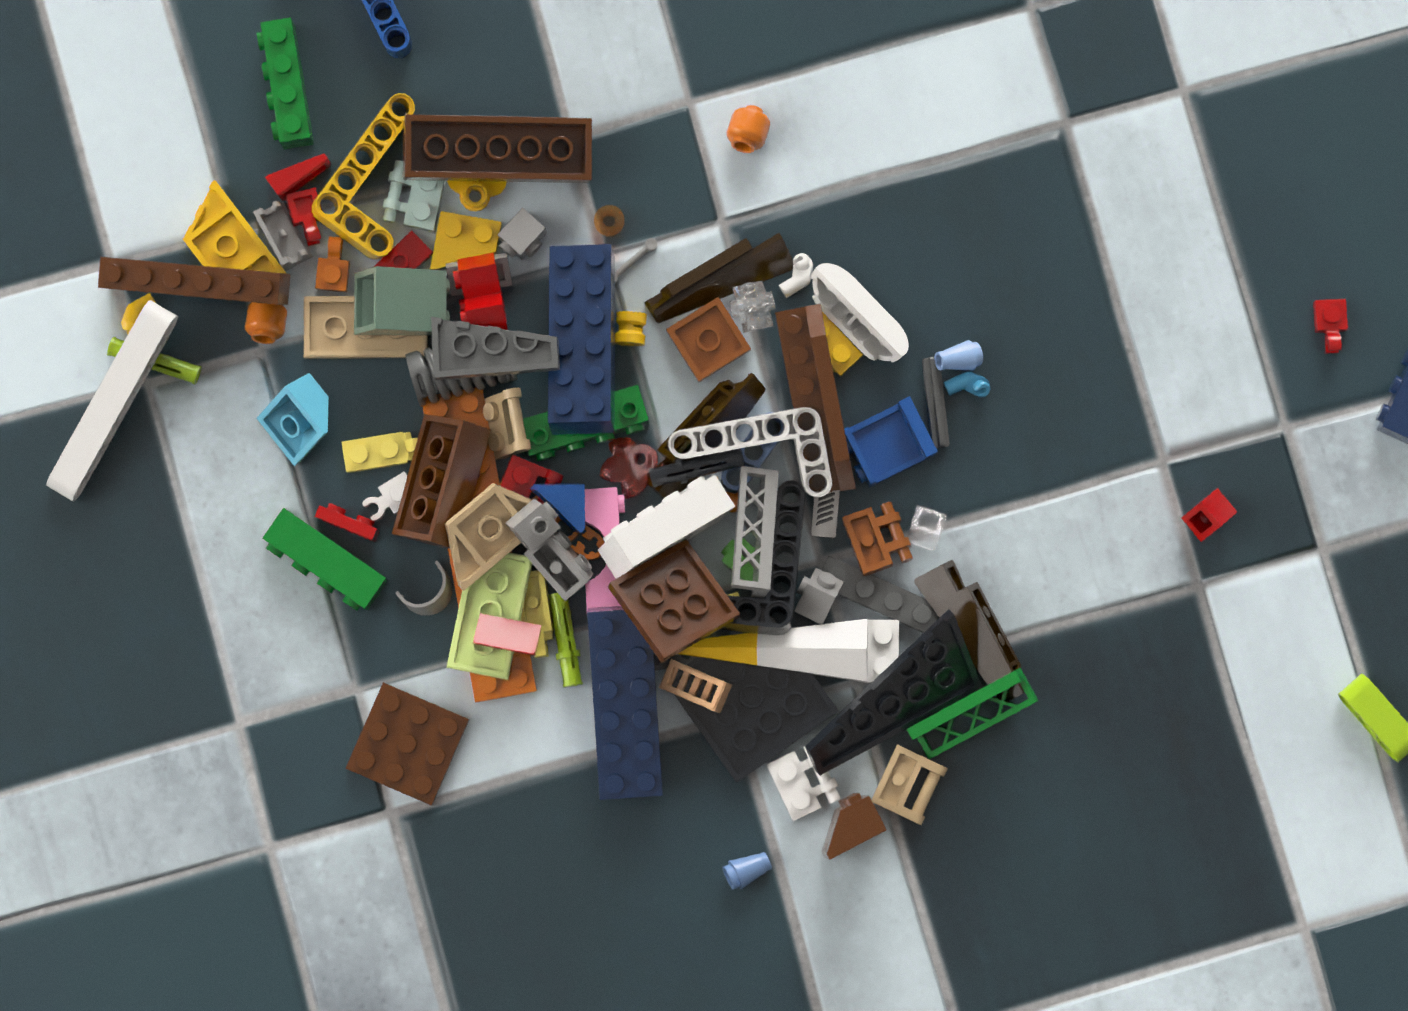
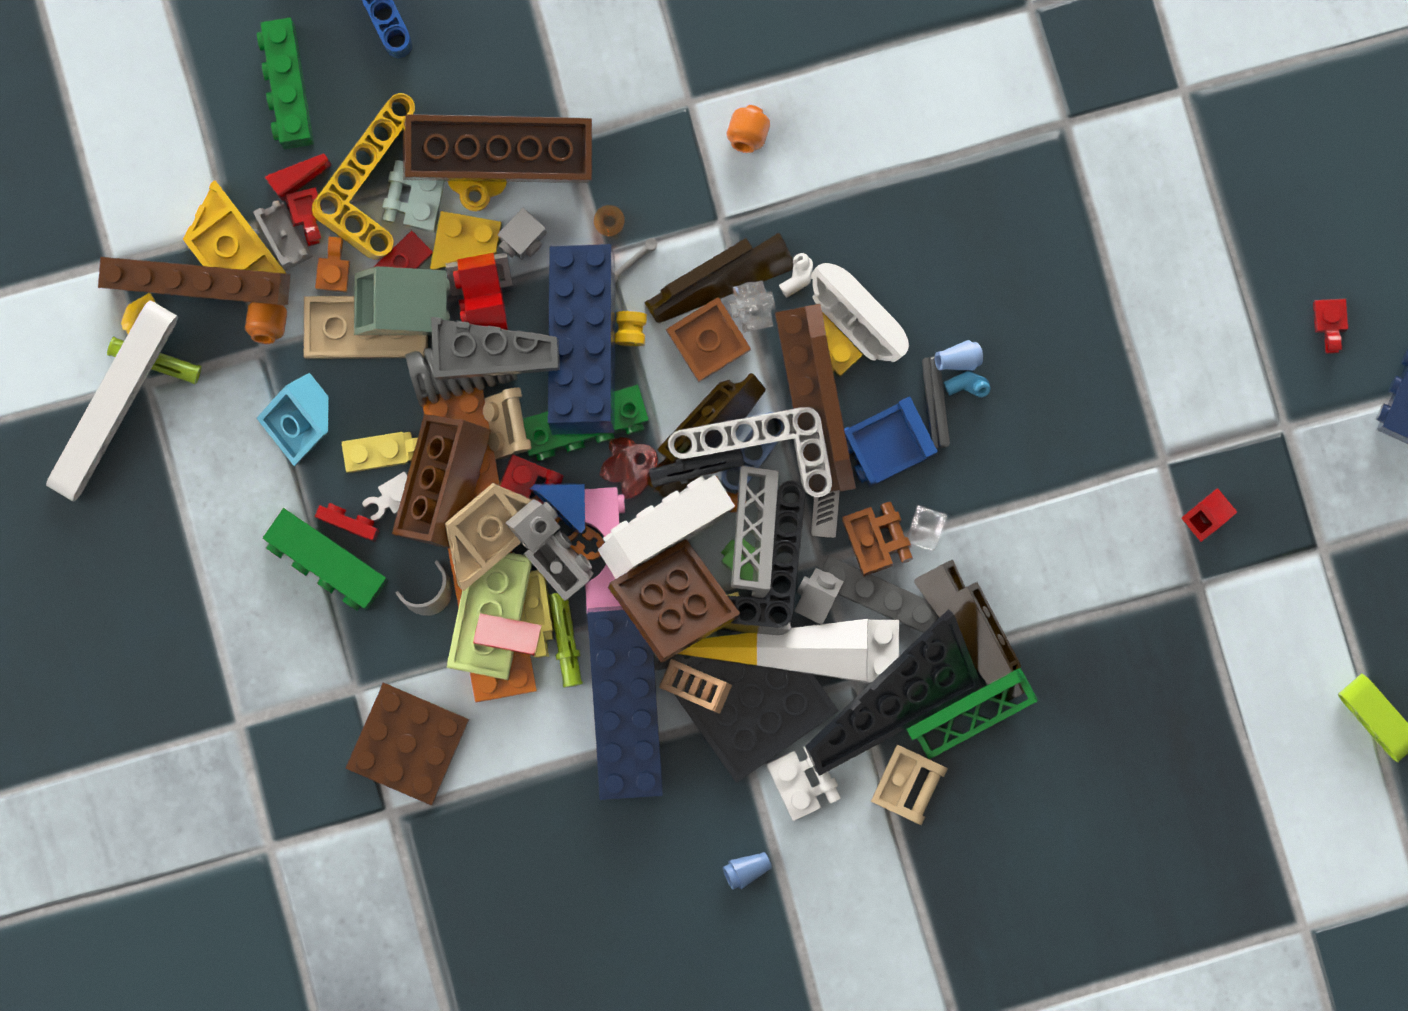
(852, 825): reddish brown slope -> none

